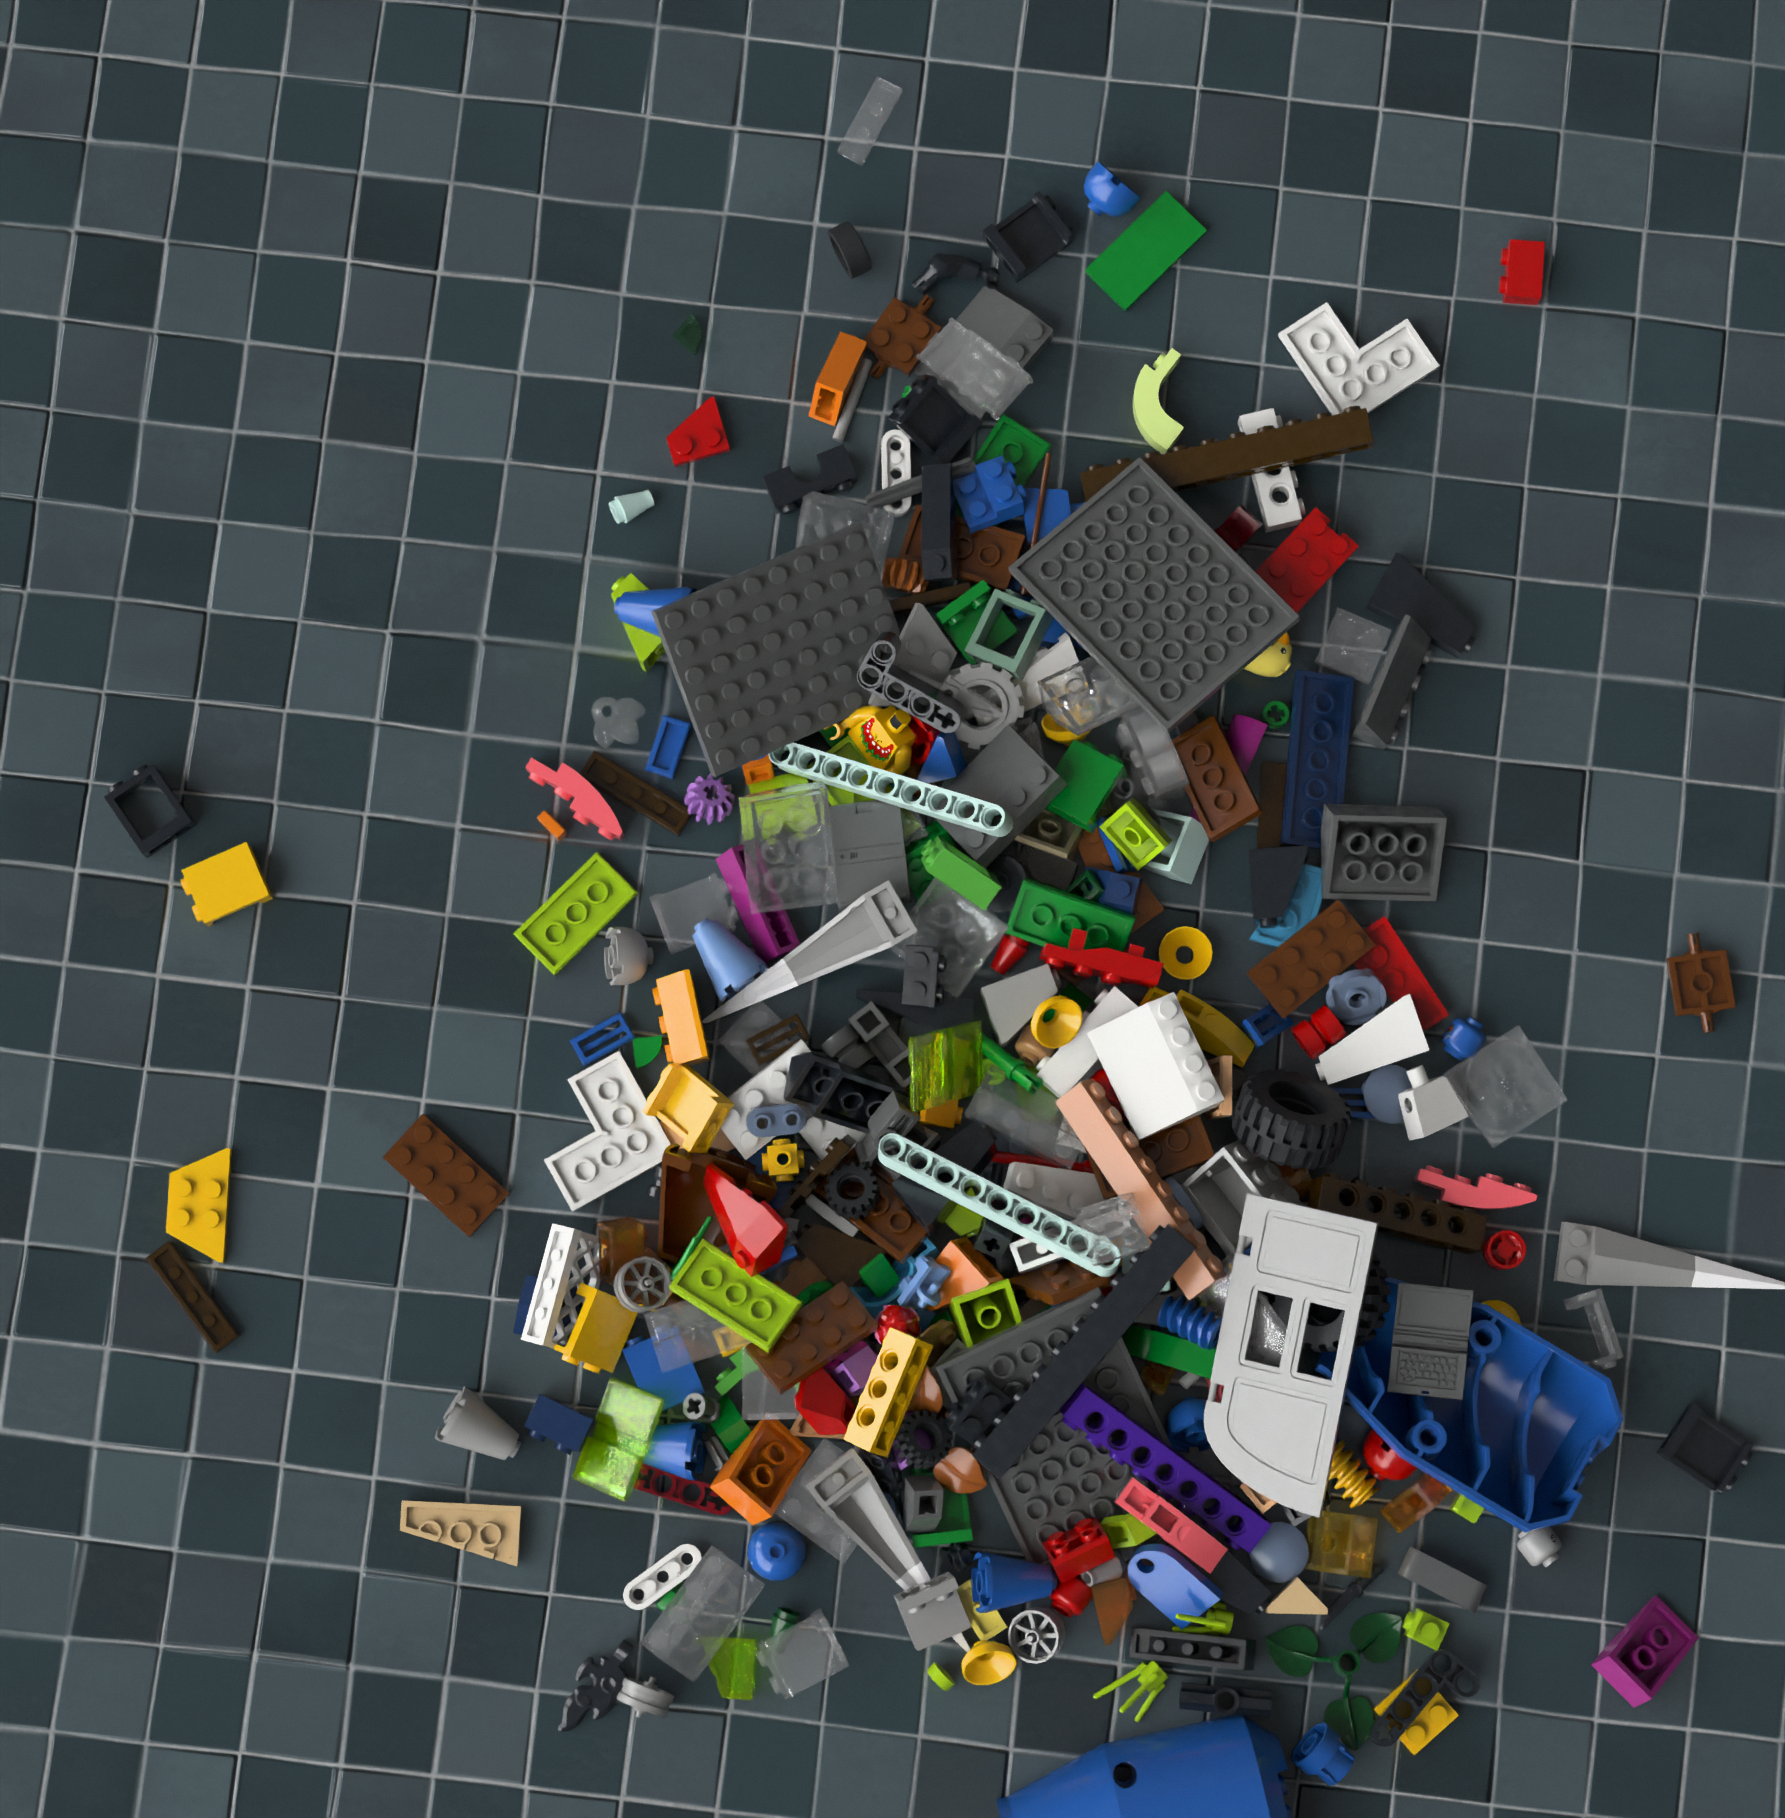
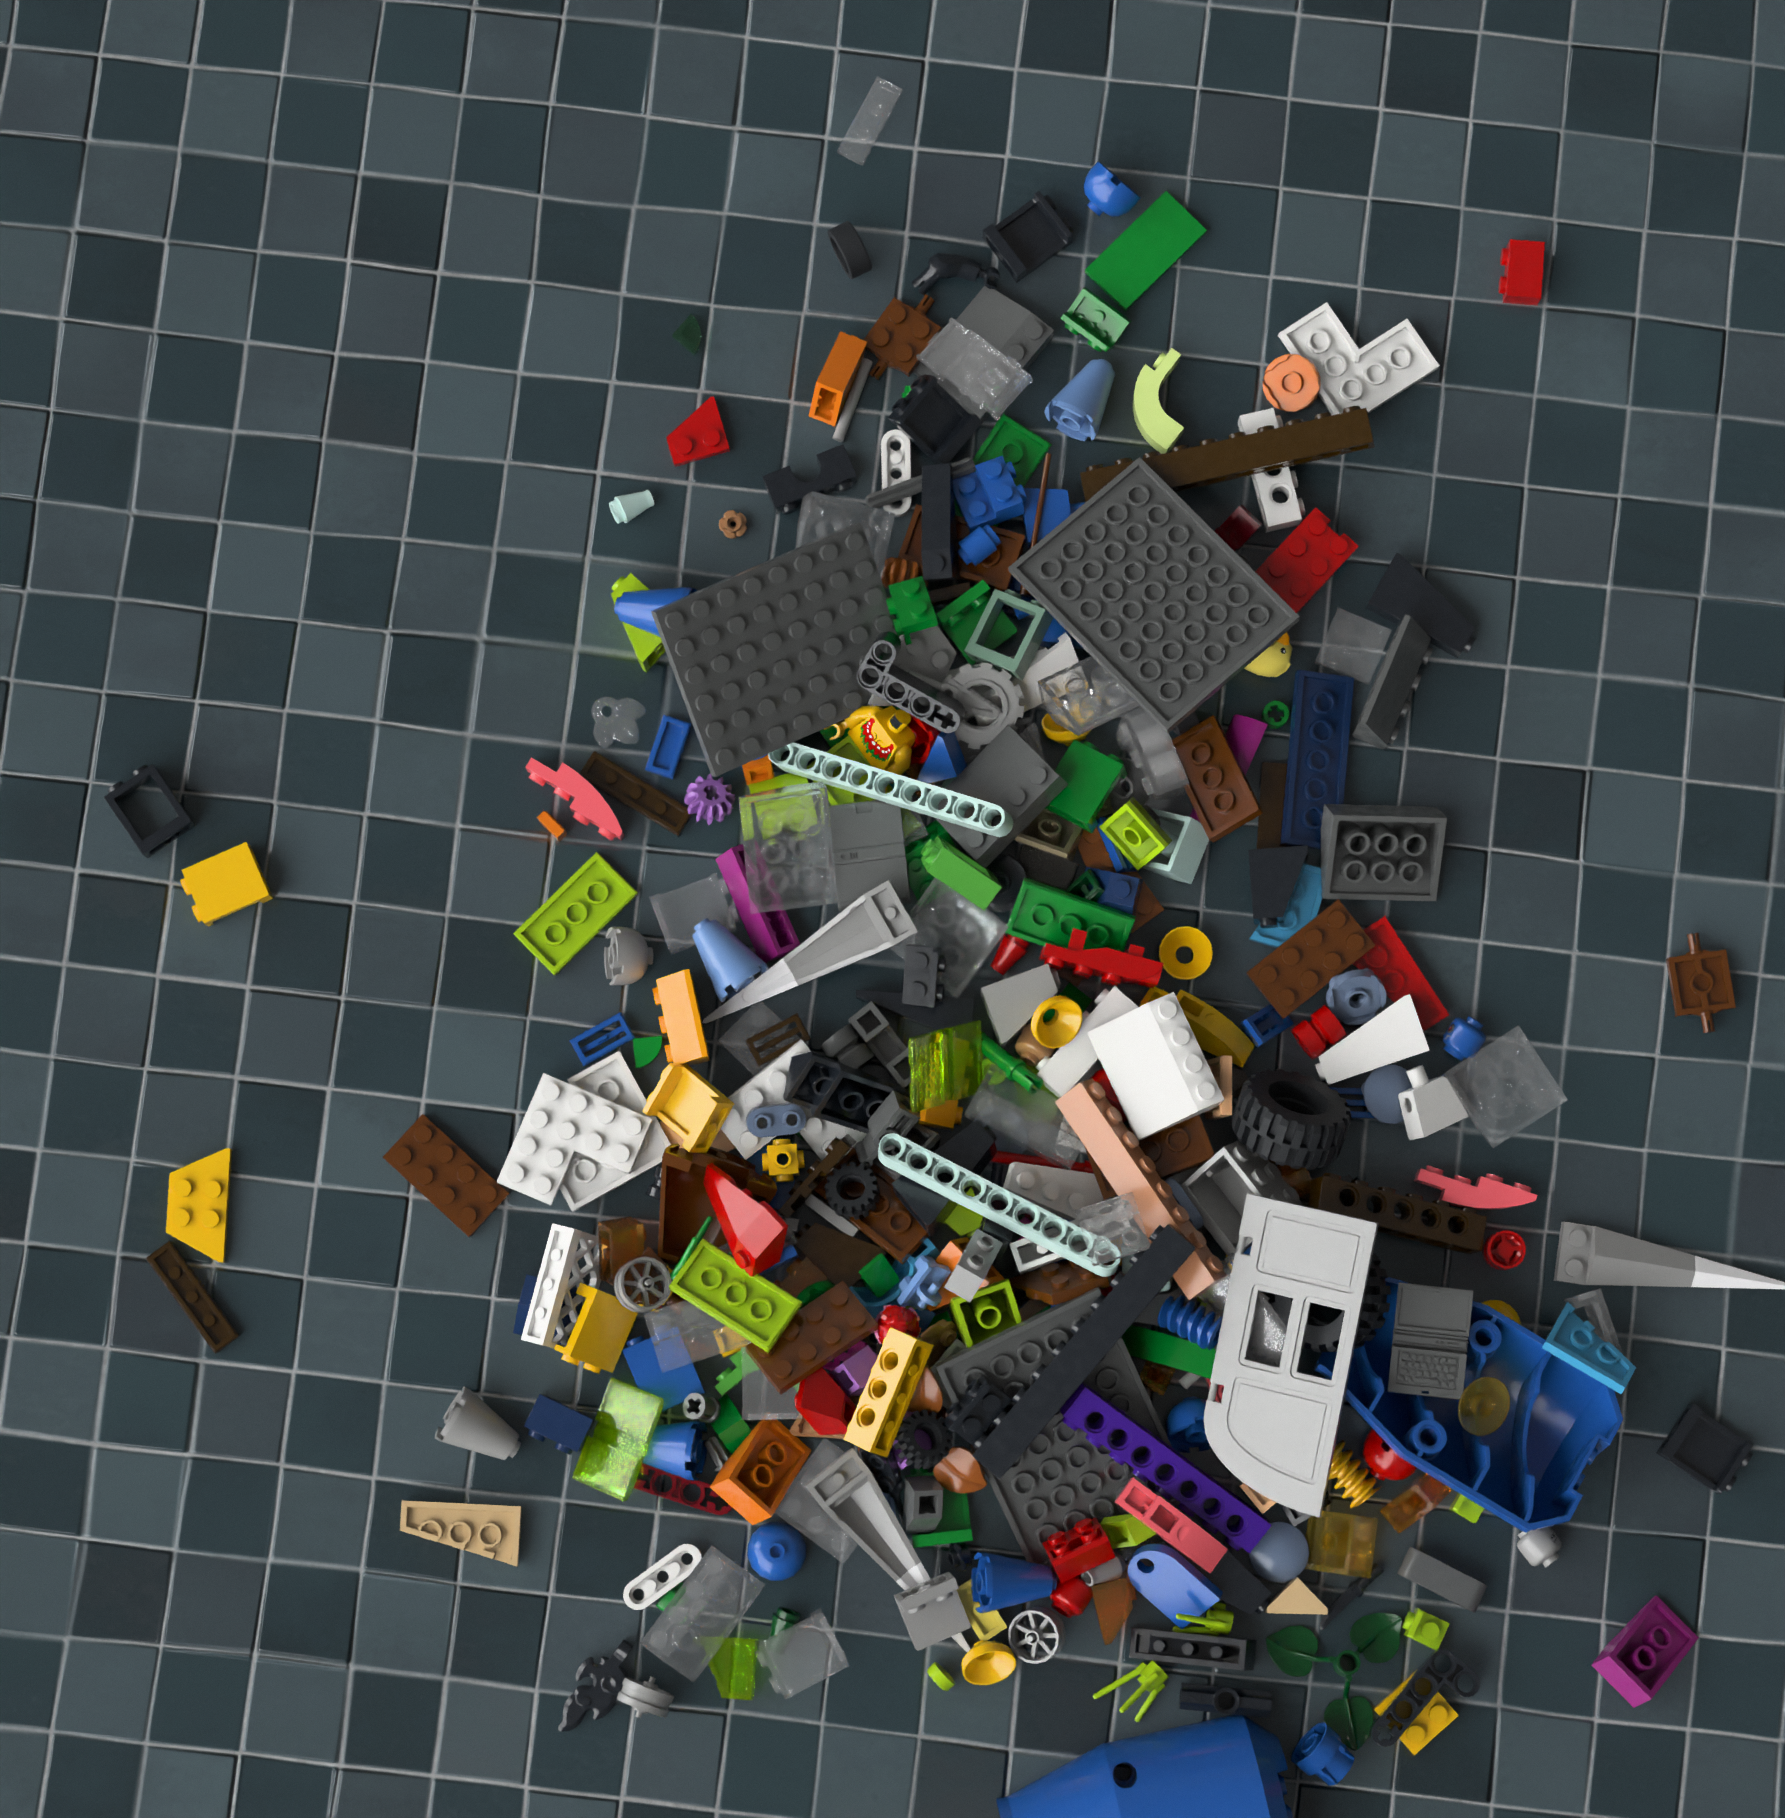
(568, 1121): none -> white plate
(729, 531): none -> medium nougat plate
(912, 607): none -> green bracket
(973, 1265): none -> light grey brick
(978, 545): none -> blue brick
(1083, 401): none -> medium blue cone
(1095, 321): none -> bracket
(1291, 382): none -> orange tile
(1492, 1407): none -> clear yellow dish
(1583, 1349): none -> dark azure wing

